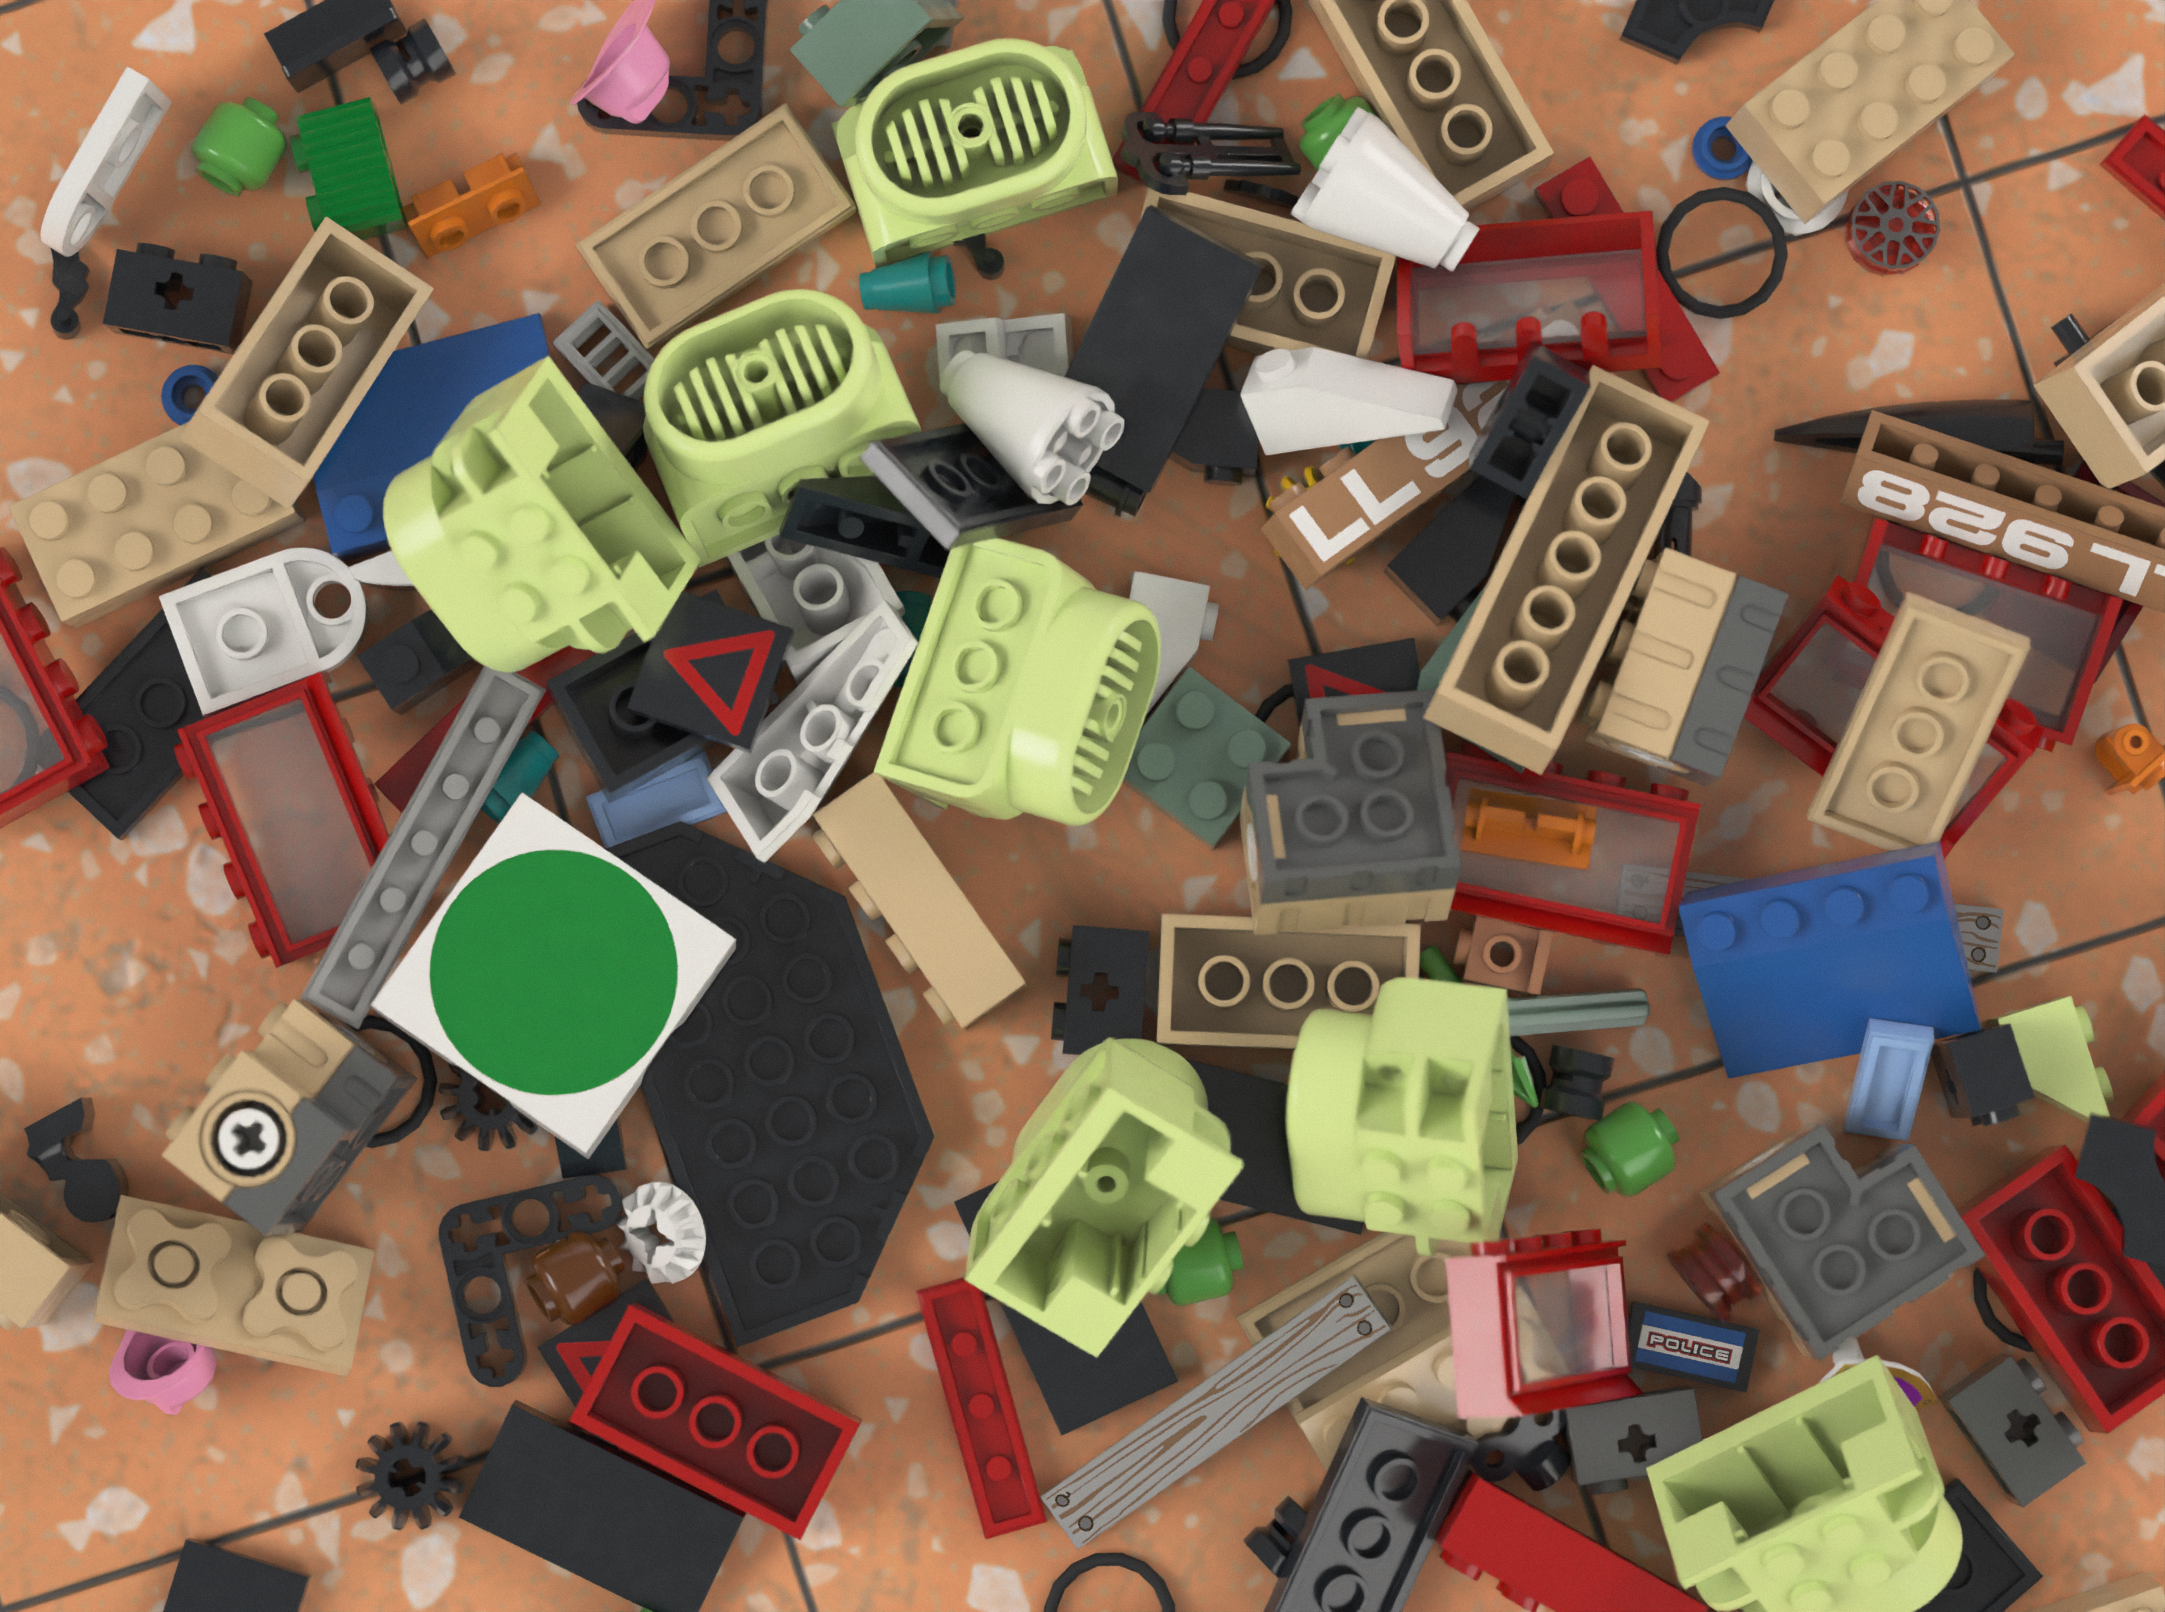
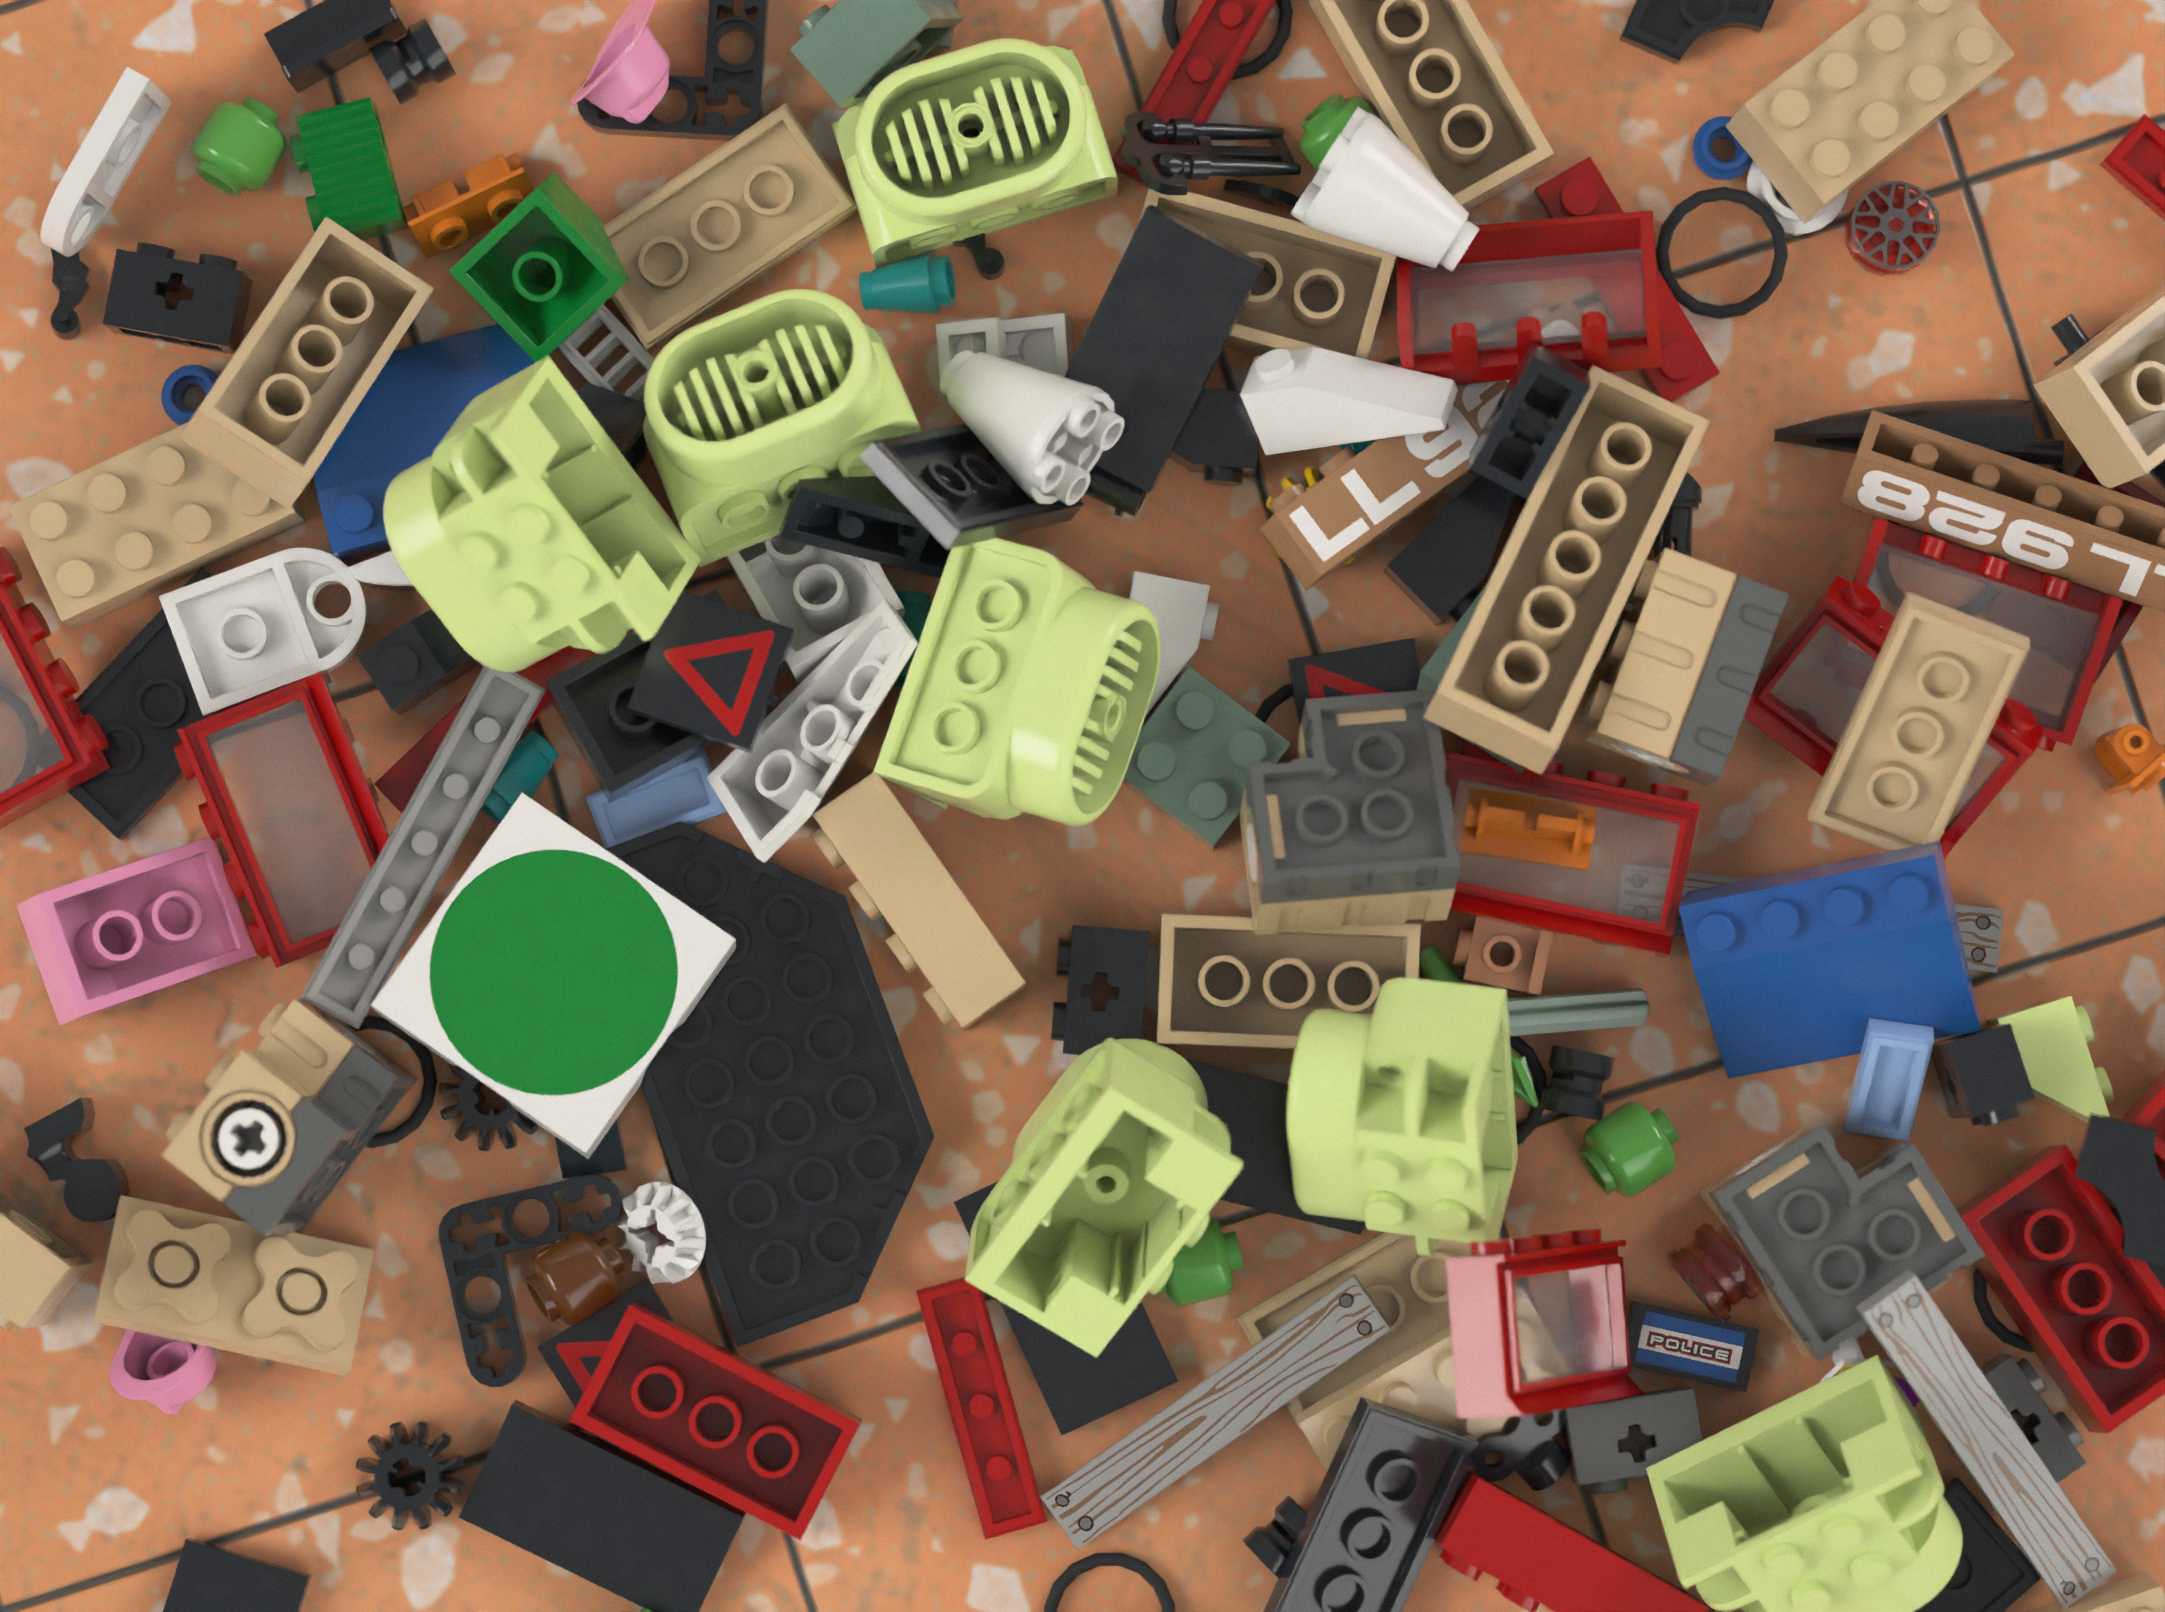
(135, 930): none -> bright pink slope
(543, 268): none -> green slope
(1986, 1438): none -> light grey tile

